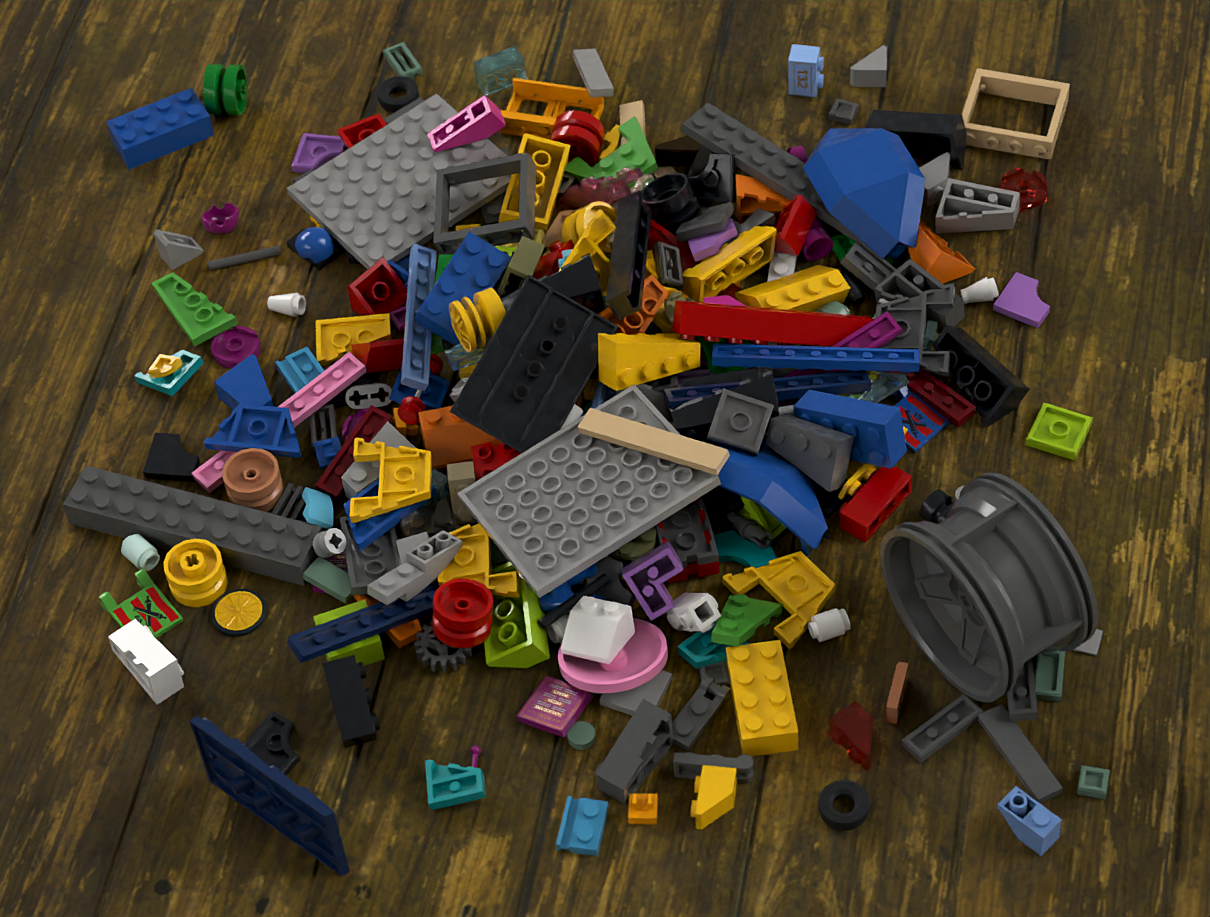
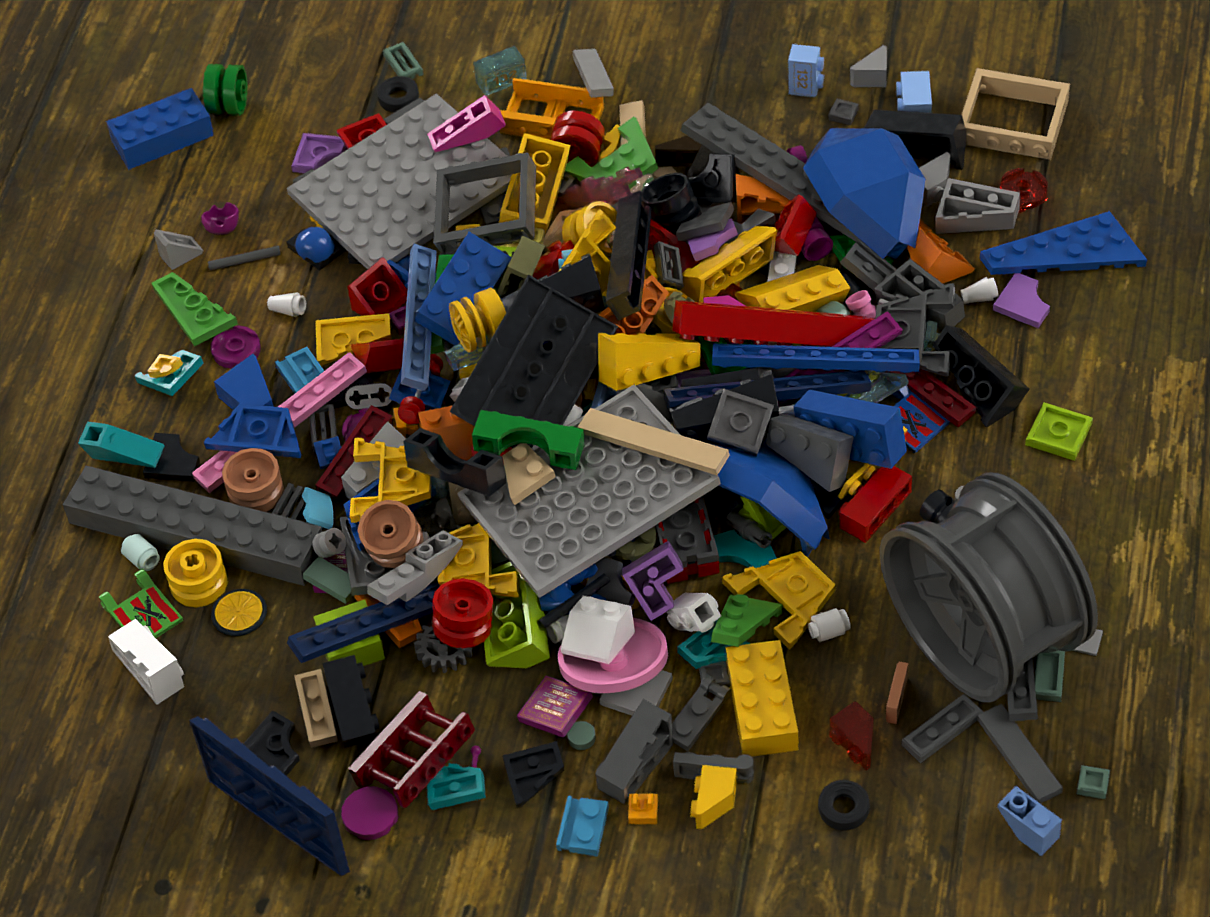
(118, 445): none -> teal slope
(315, 708): none -> tan plate
(369, 813): none -> magenta tile
(388, 532): none -> nougat wheel
(397, 734): none -> dark red fence
(430, 455): none -> black arch
(499, 431): none -> green arch
(525, 472): none -> tan wing
(532, 770): none -> black wing
(860, 304): none -> bright pink wheel
(914, 92): none -> light blue brick
(1068, 247): none -> blue wing

